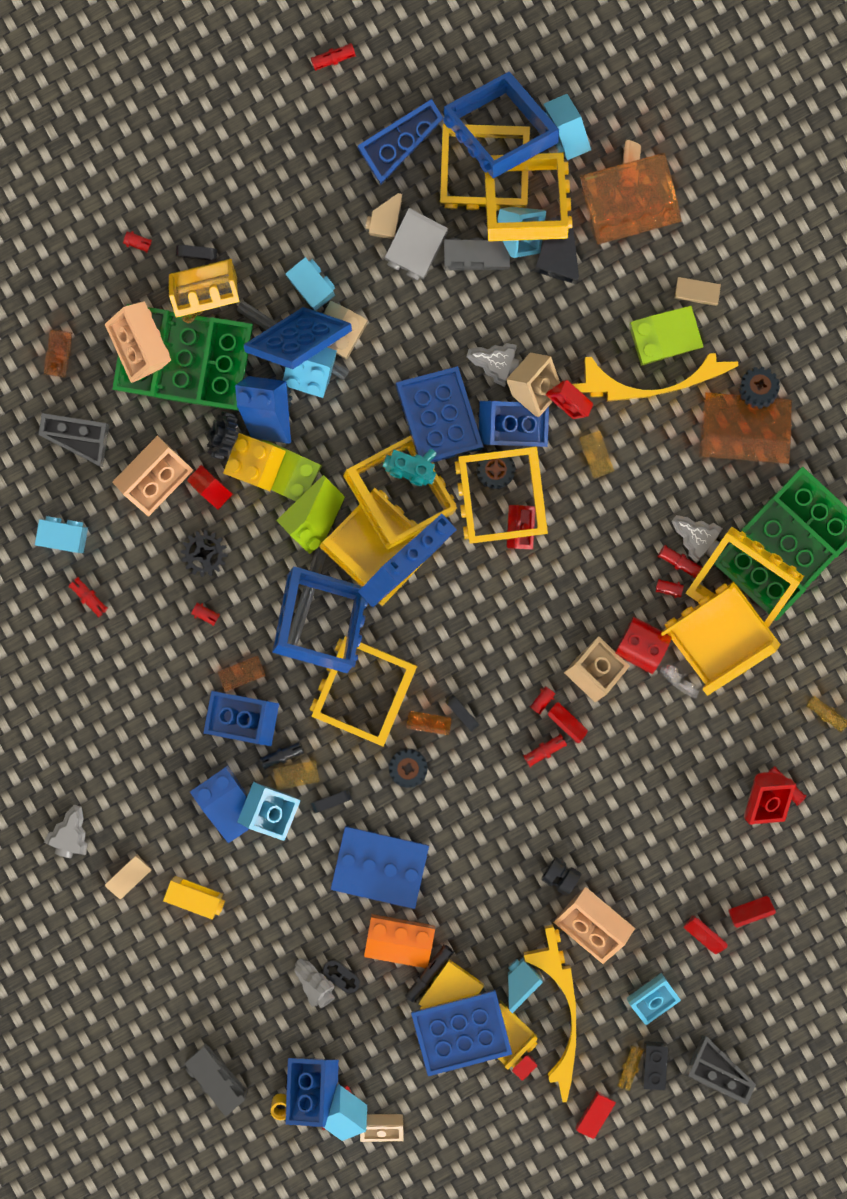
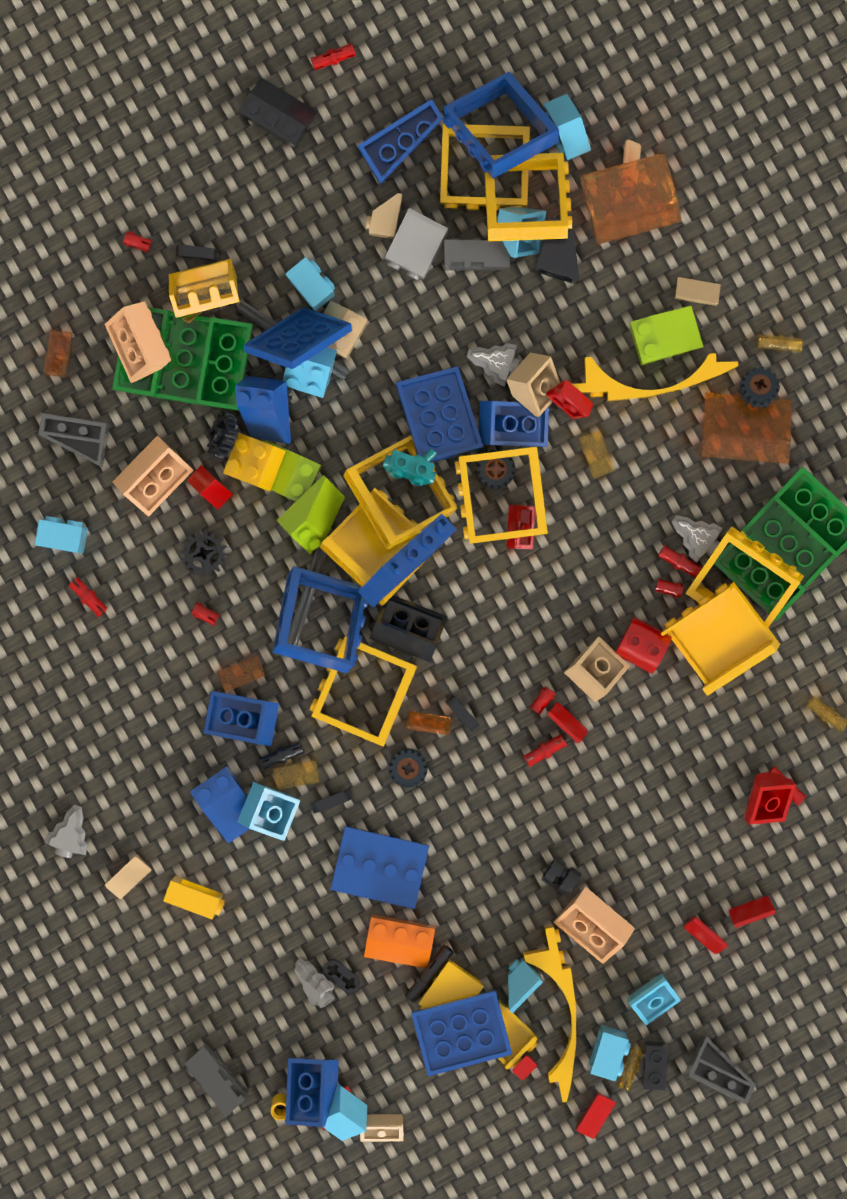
(277, 112): none -> black slope
(409, 628): none -> black slope
(608, 1053): none -> medium azure brick
(672, 676): clear slope -> none
(780, 343): none -> clear yellow pin

